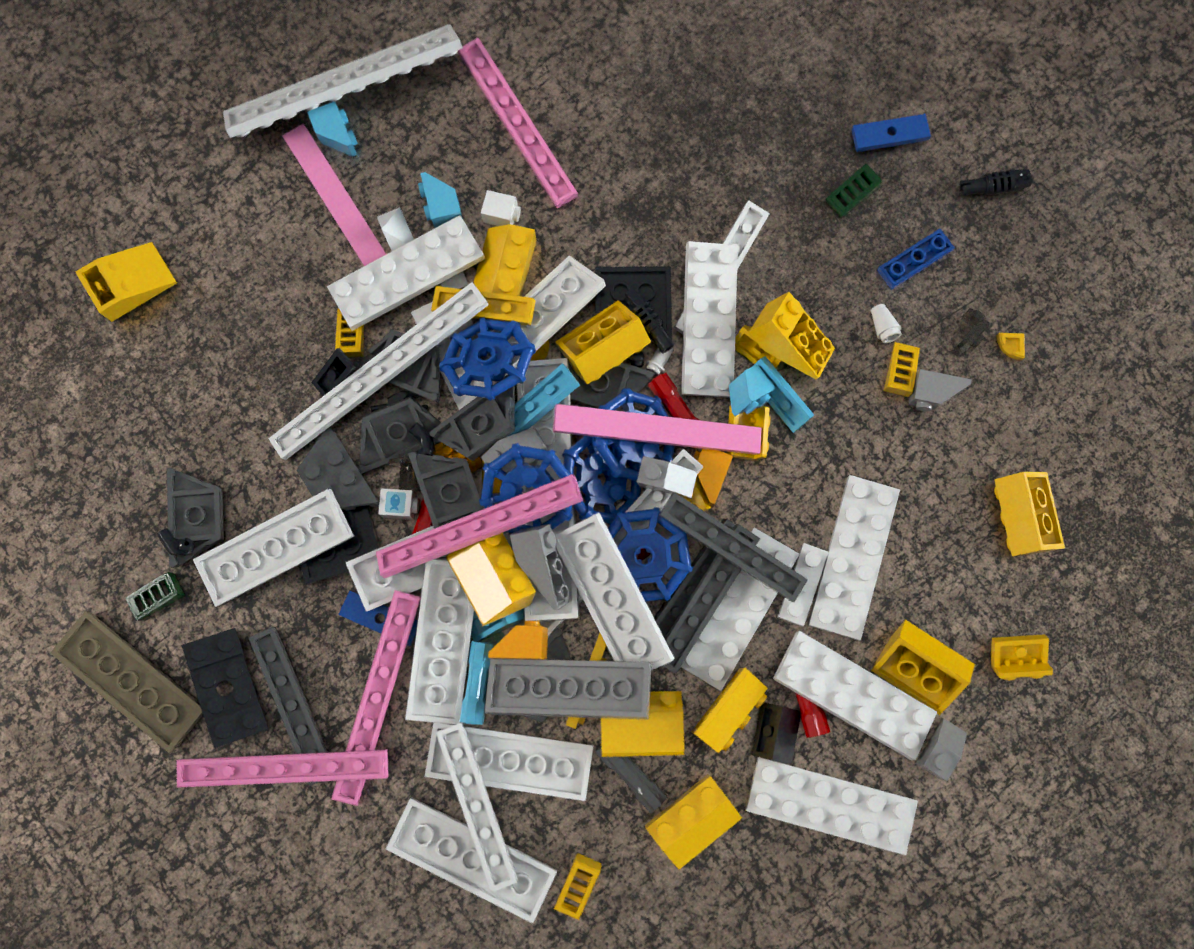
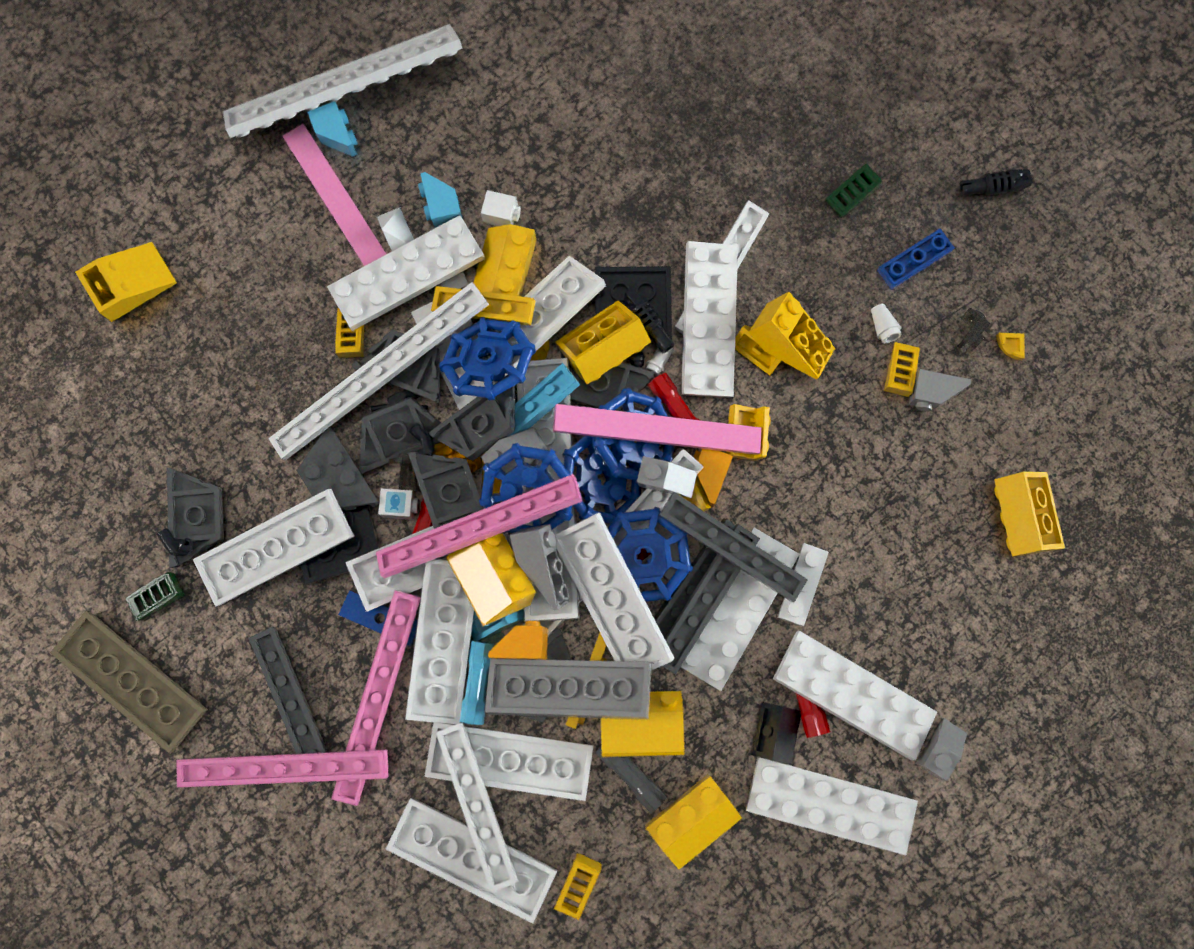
(222, 660): black piece -> none
(333, 372): black slope -> none
(517, 123): bright pink tile -> none
(730, 710): yellow slope -> none
(750, 390): medium azure slope -> none
(784, 398): medium azure plate -> none
(854, 558): white plate -> none
(904, 131): blue tile -> none
(923, 667): yellow slope -> none
(1020, 656): yellow bracket -> none

